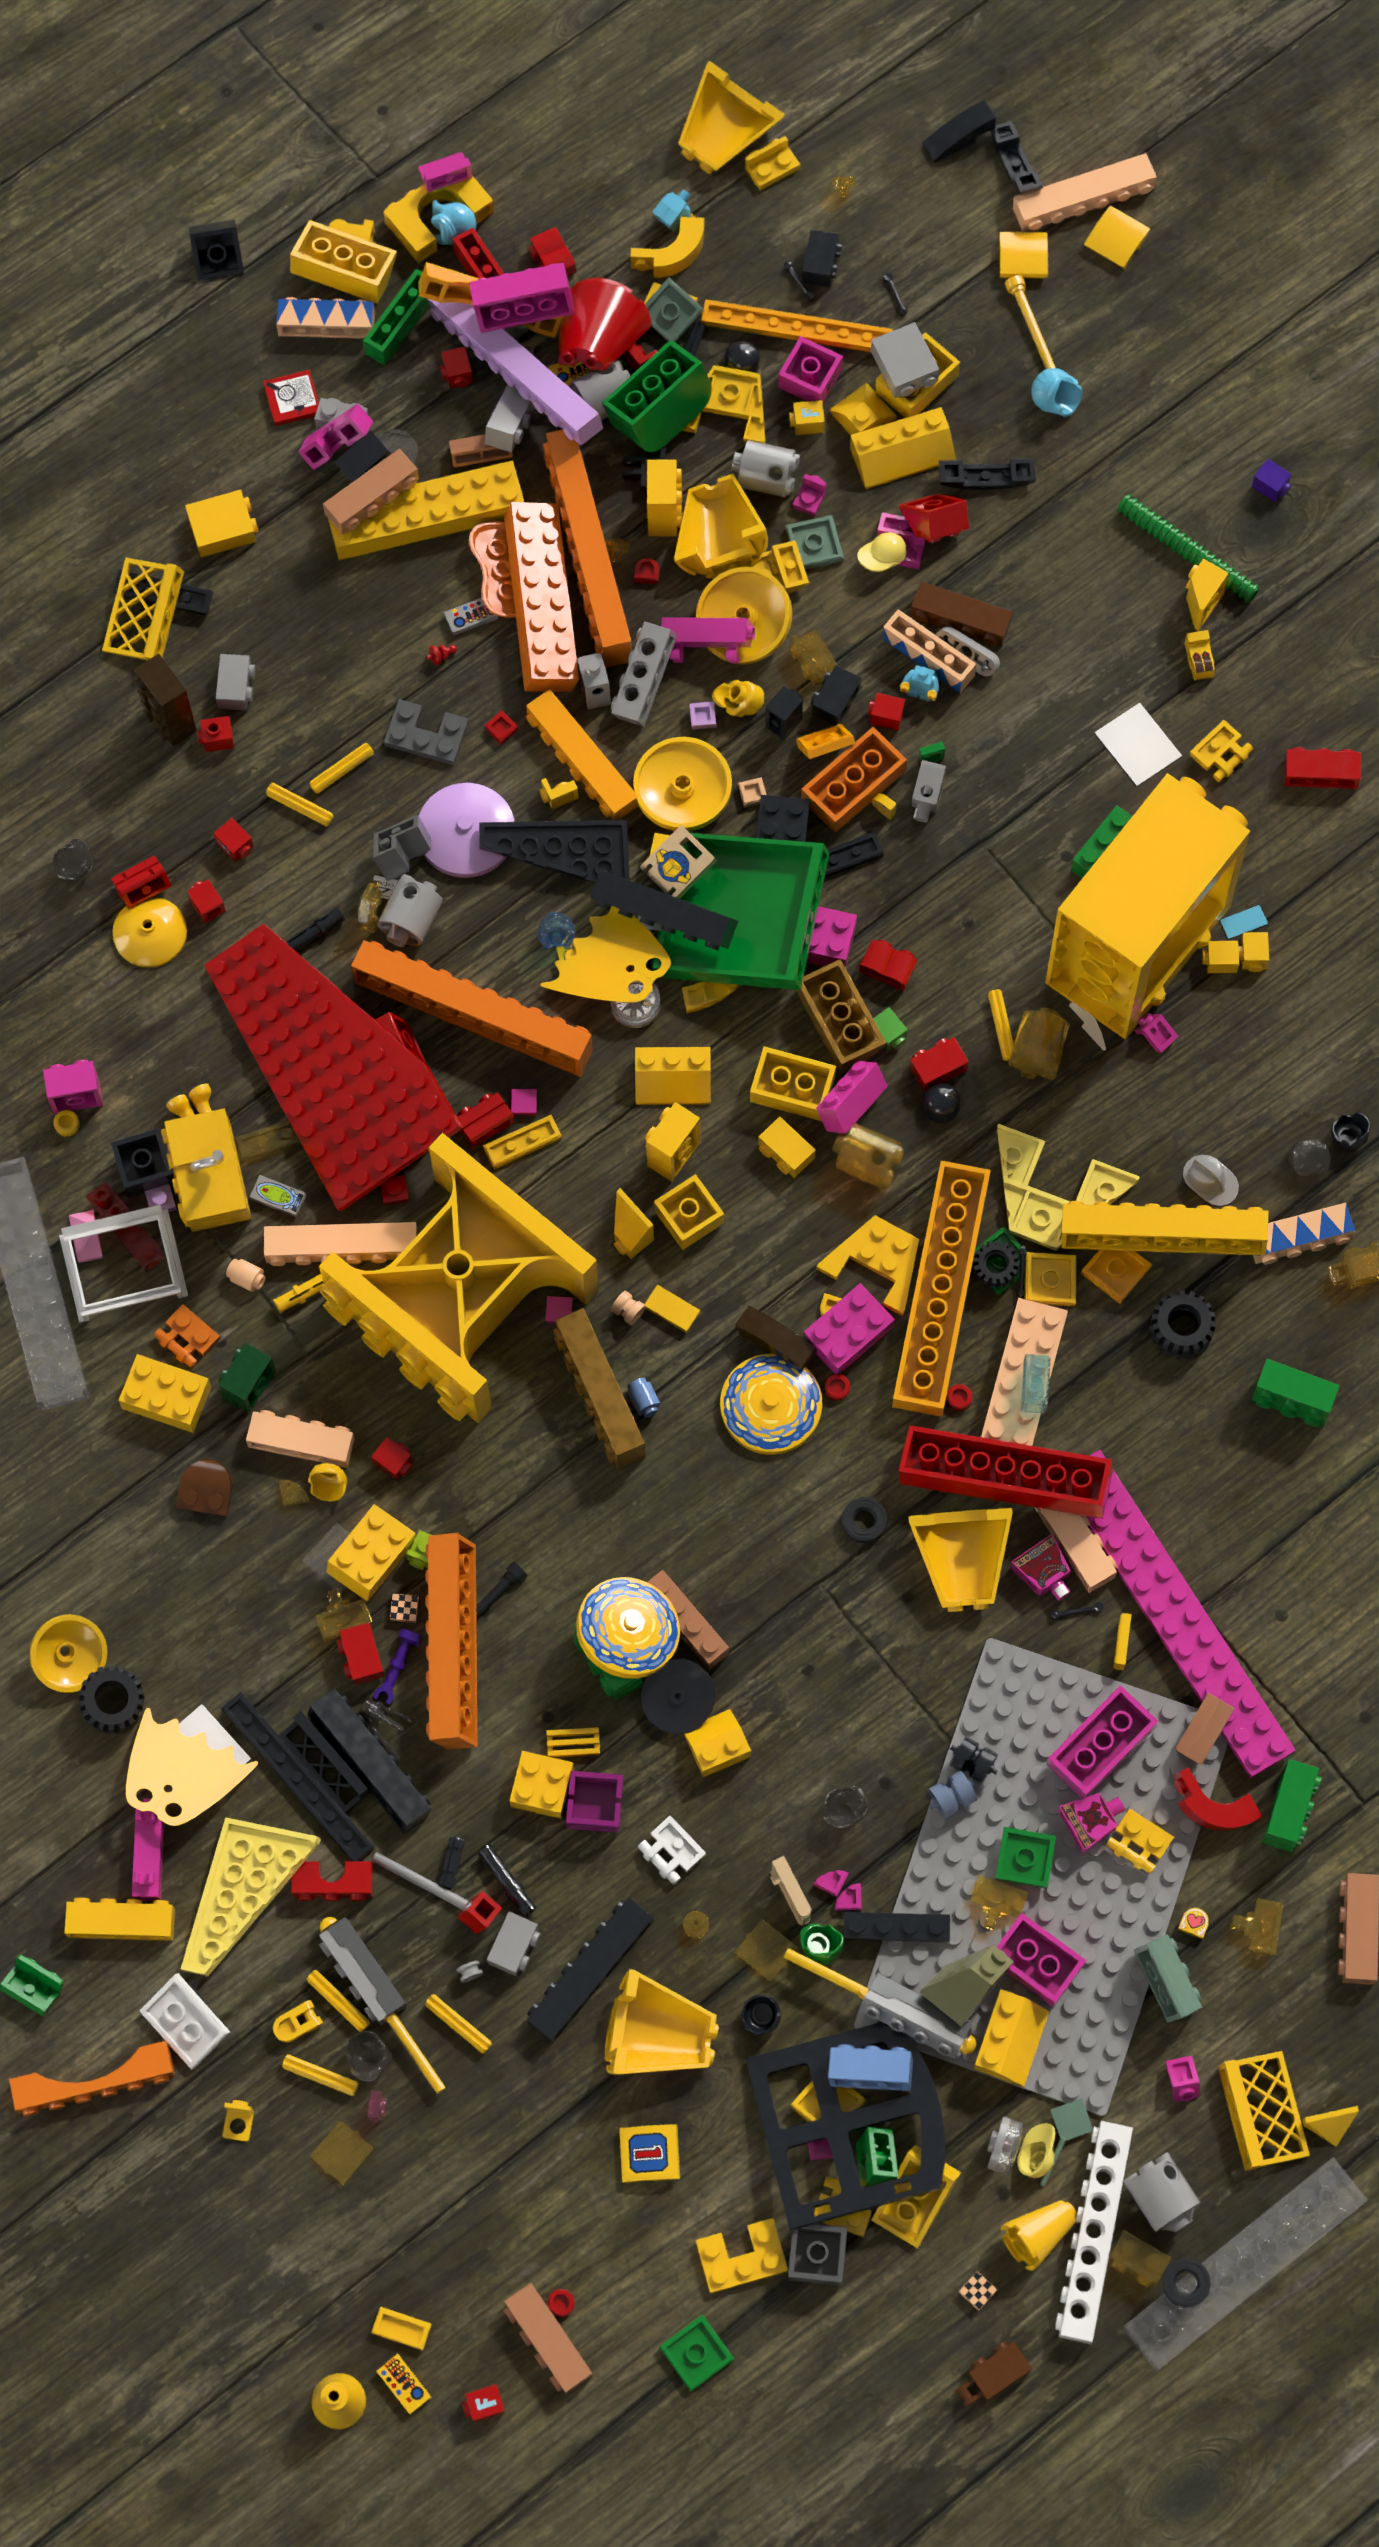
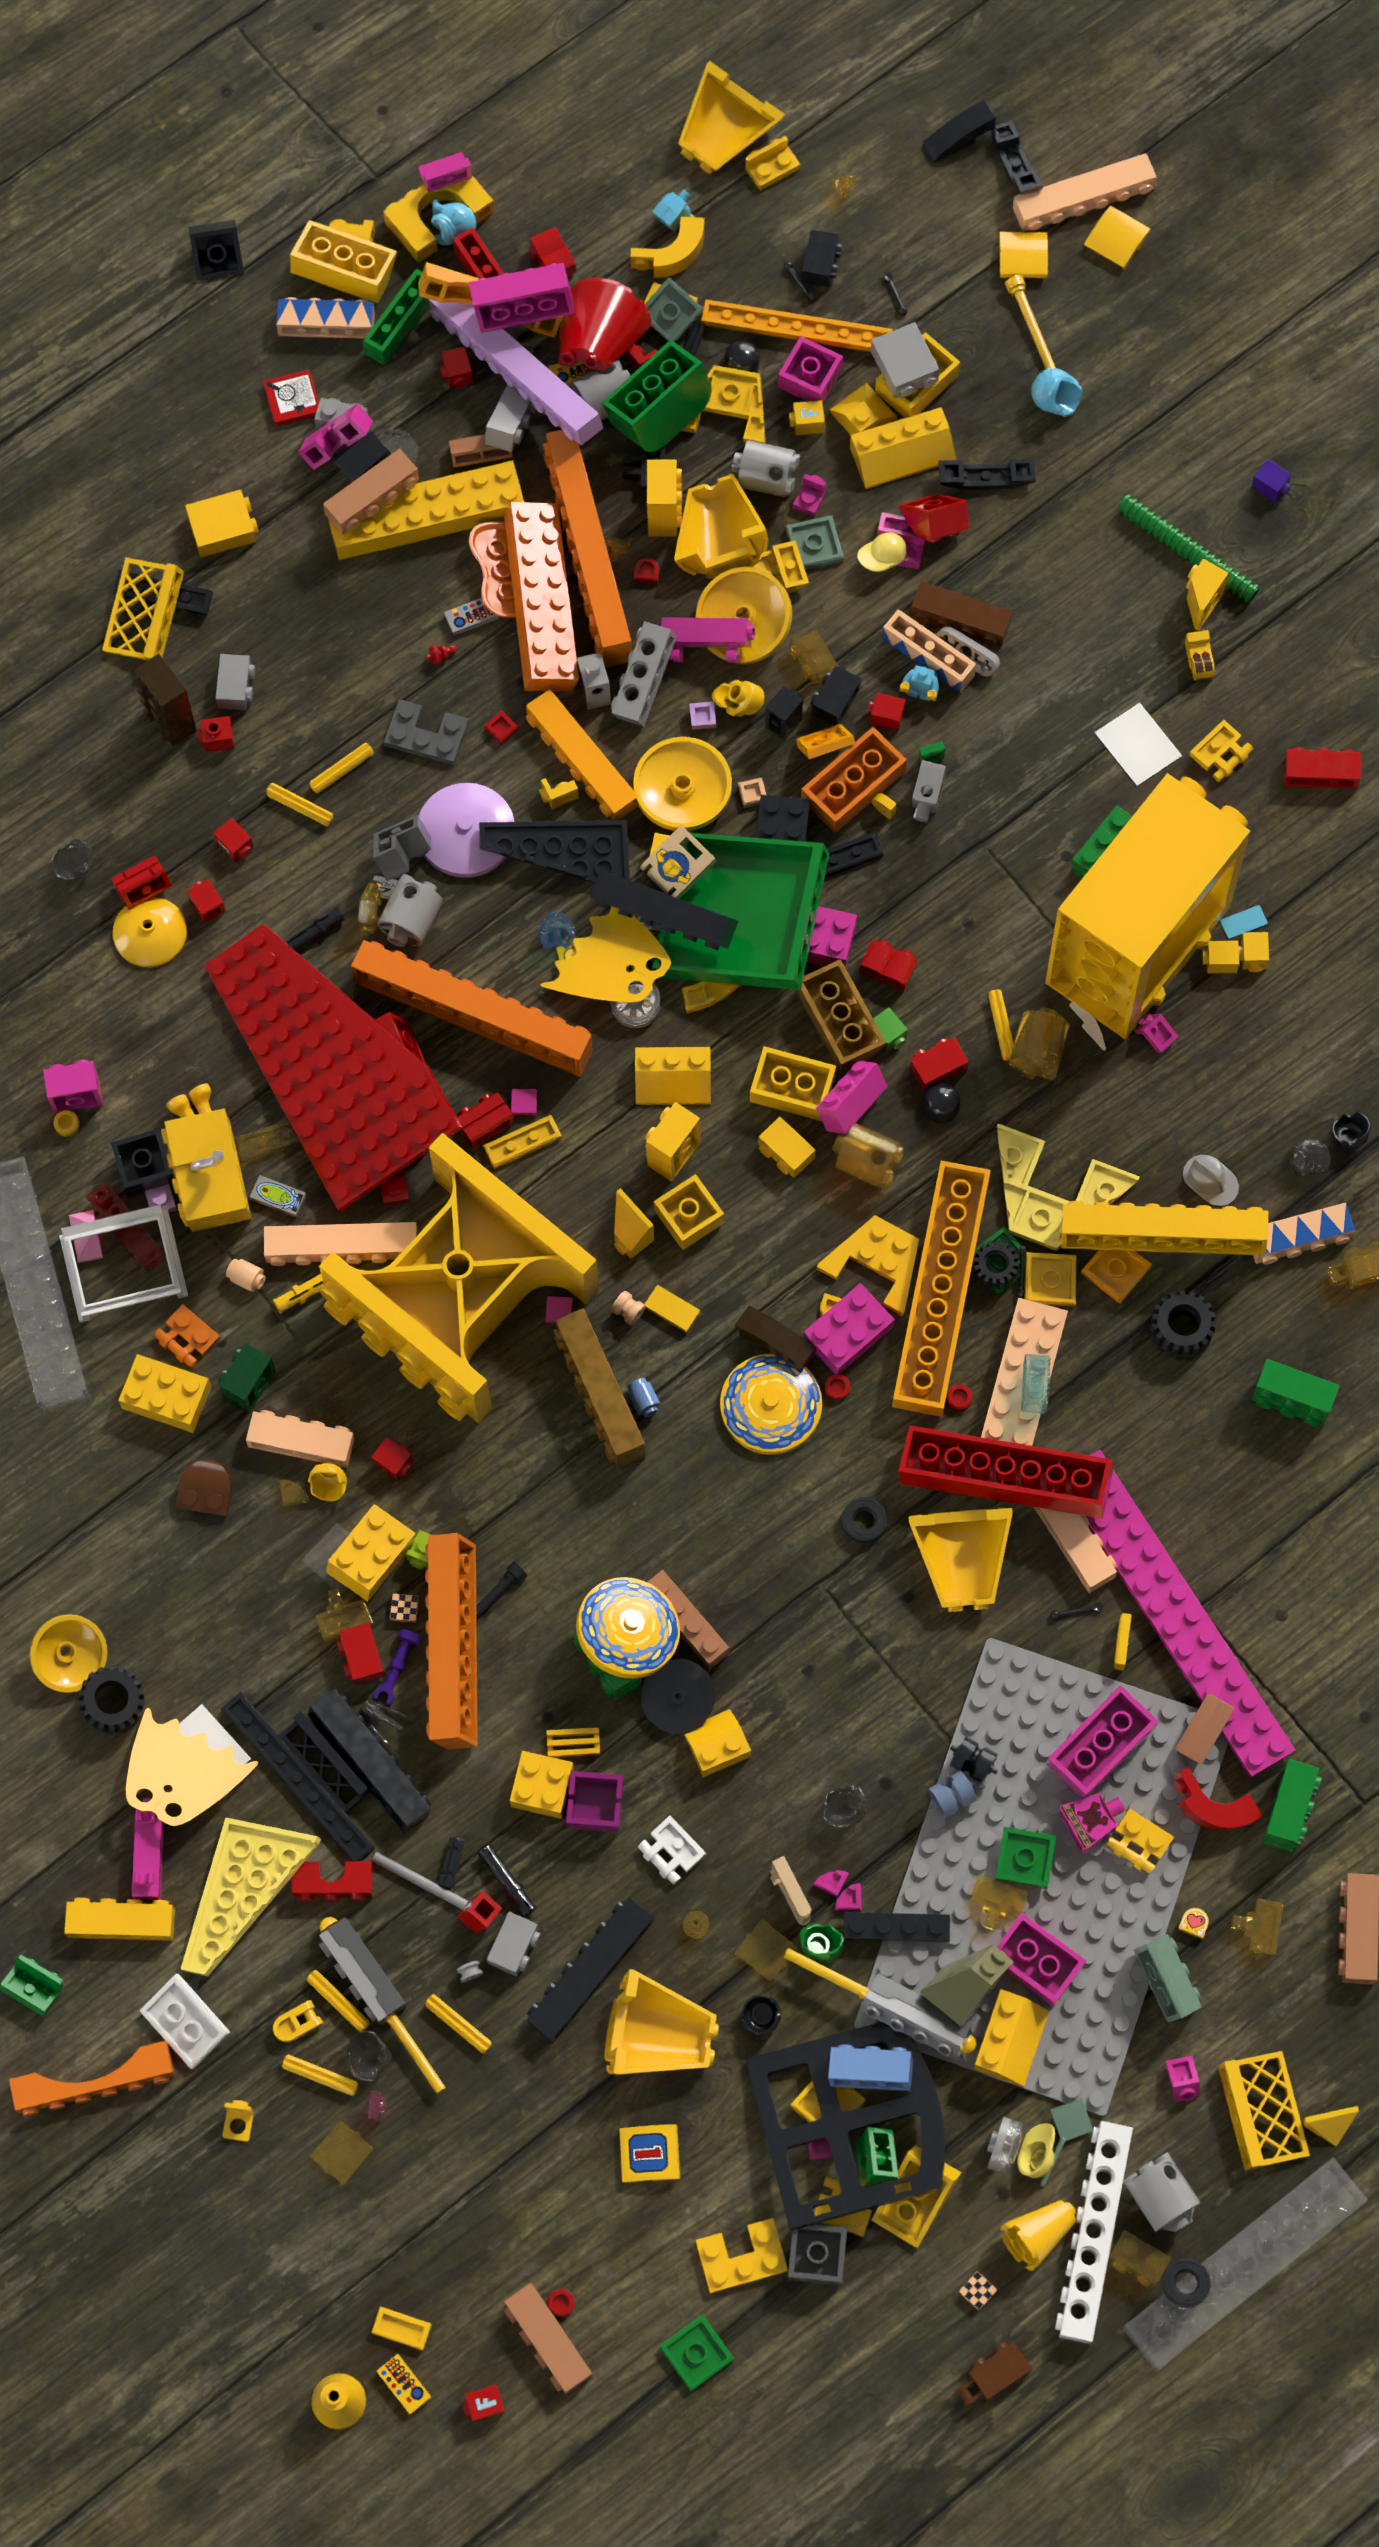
(1043, 1568): torso -> none

